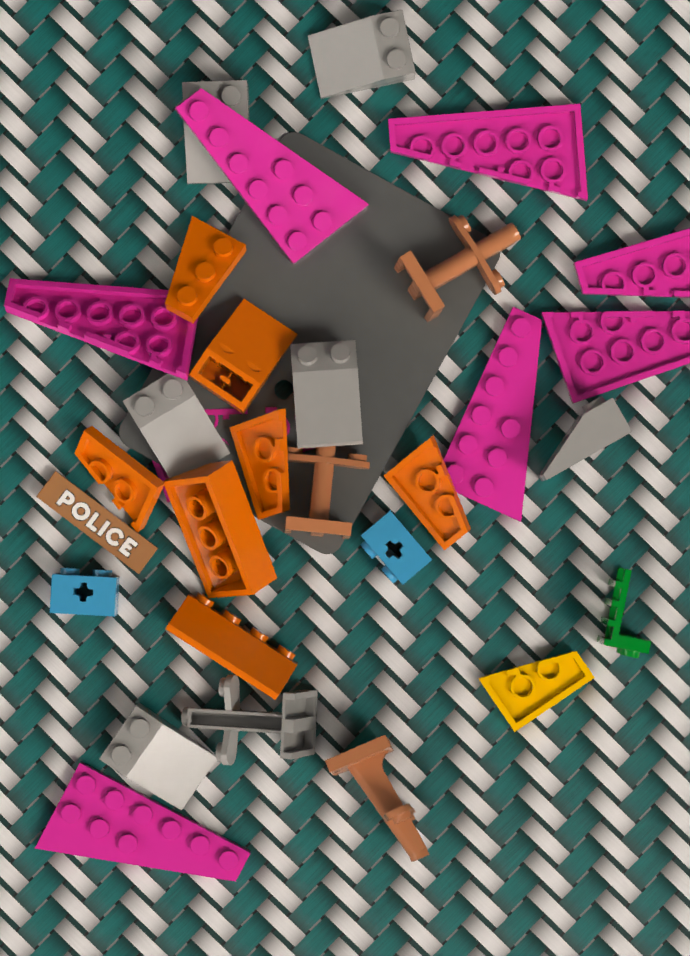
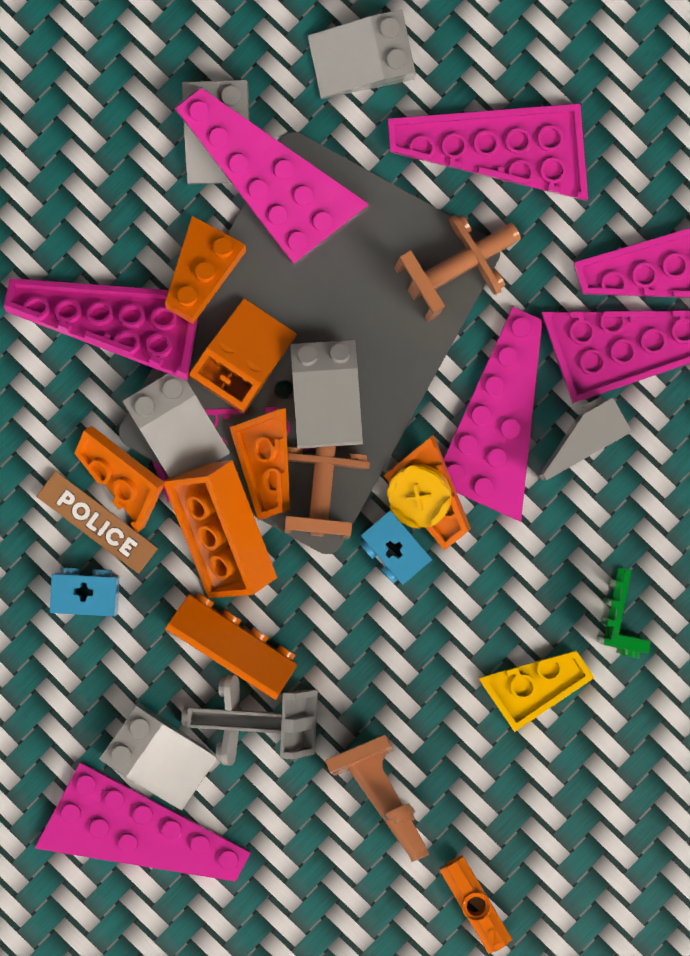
(419, 496): none -> yellow tile
(484, 922): none -> orange piece

